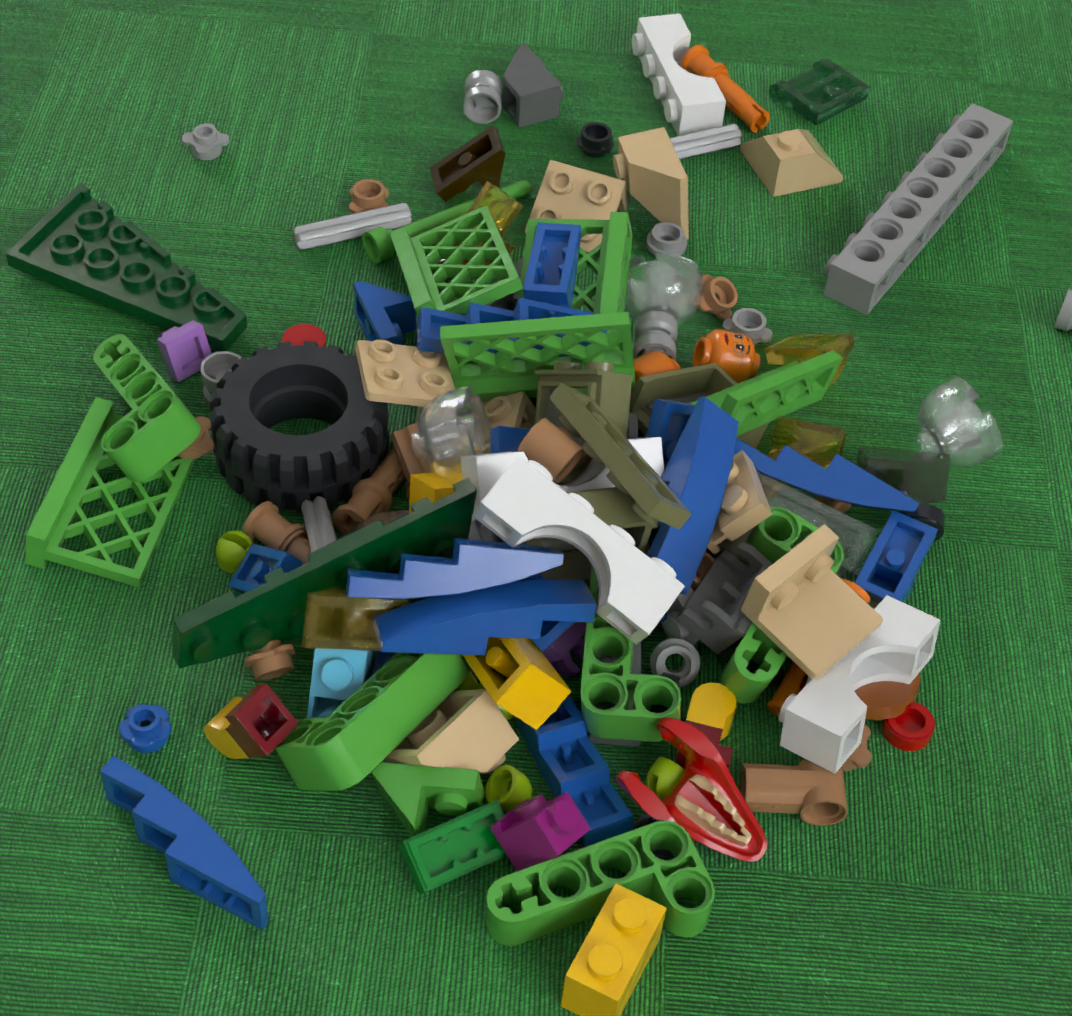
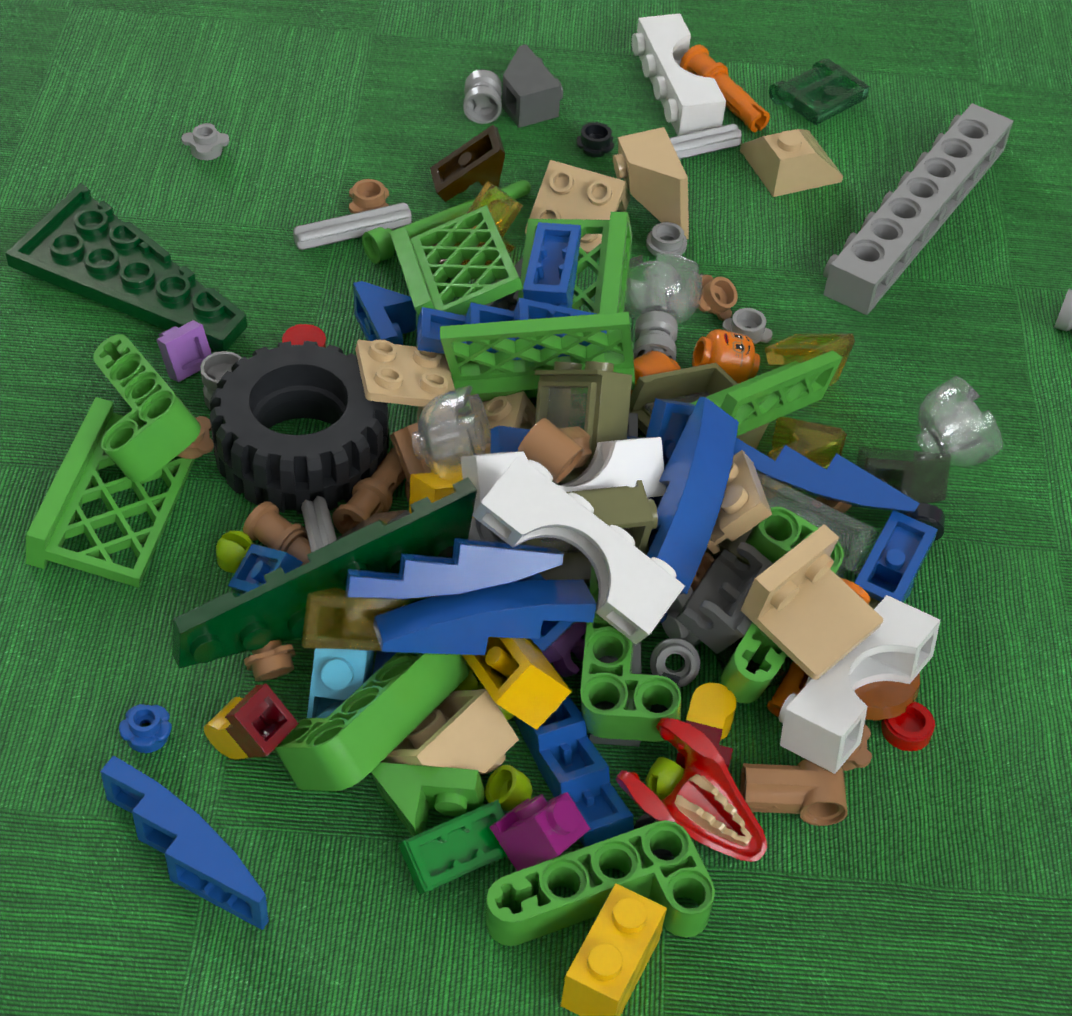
(627, 467): olive plate -> none

